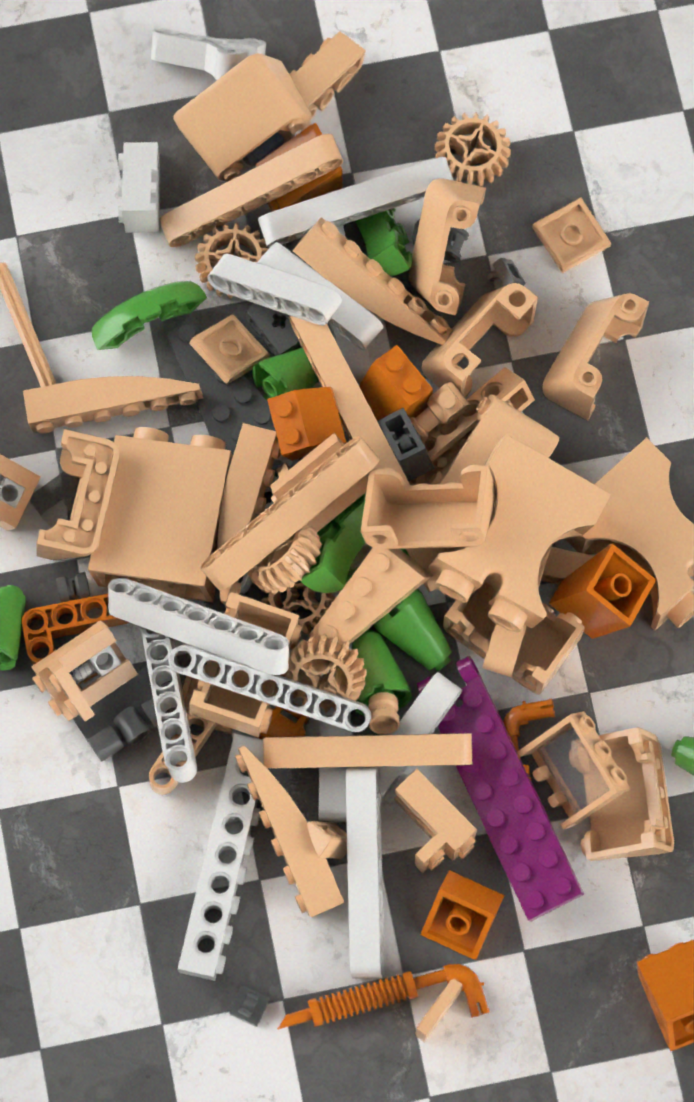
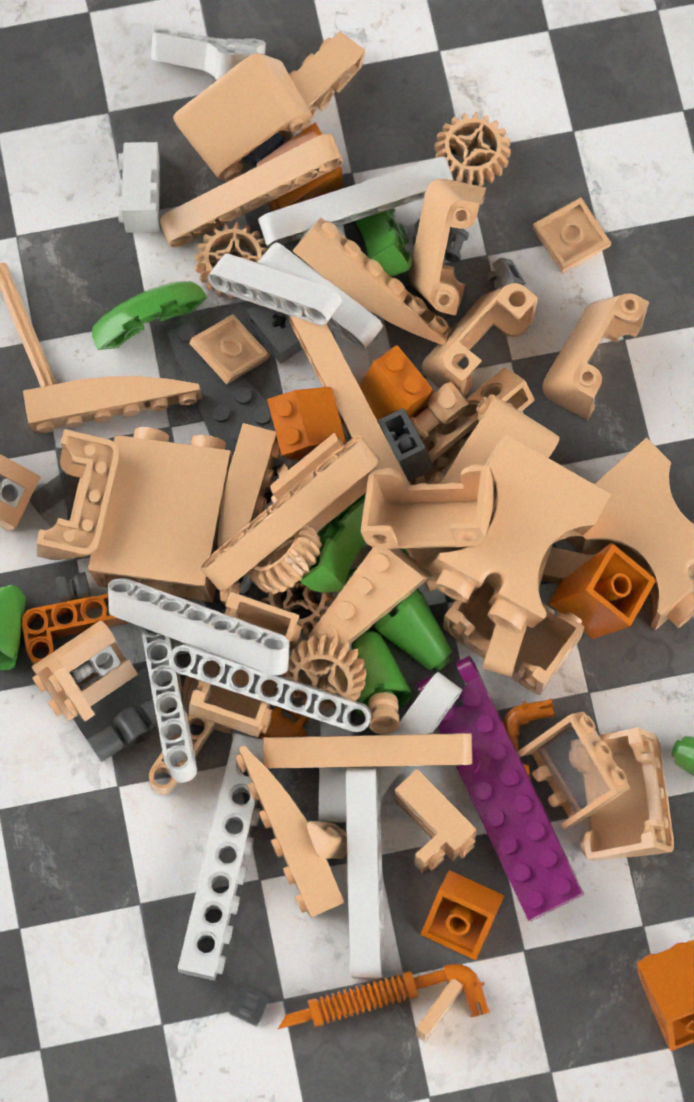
(284, 373): bright green cone -> none

